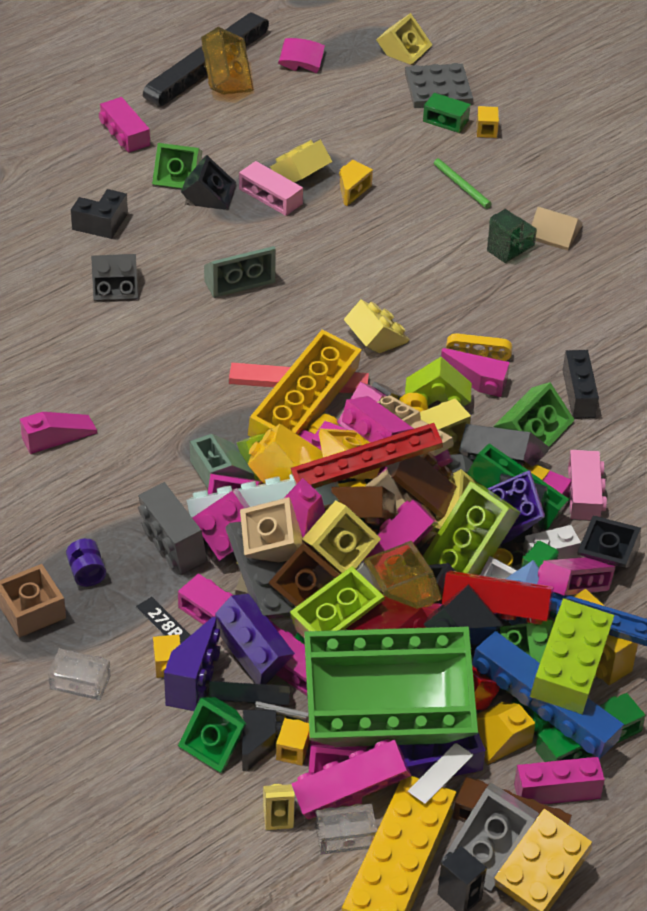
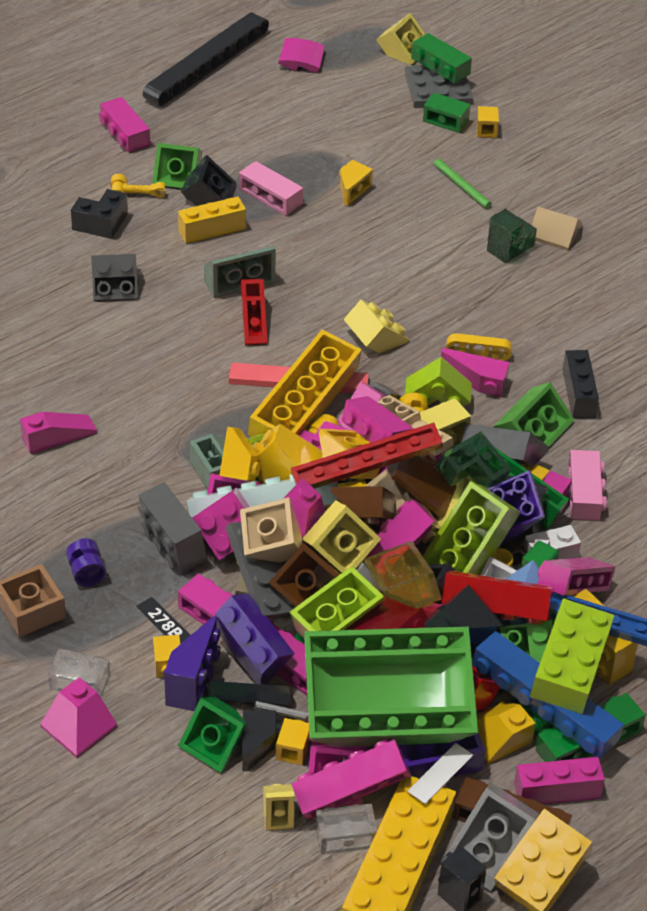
(78, 718): none -> dark pink slope
(119, 183): none -> yellow brick
(211, 220): none -> yellow brick
(226, 62): clear yellow slope -> none
(239, 457): none -> yellow slope
(253, 311): none -> red slope
(302, 161): light yellow slope -> none
(441, 58): none -> green brick
(474, 458): none -> clear green brick
(610, 542): black slope -> none

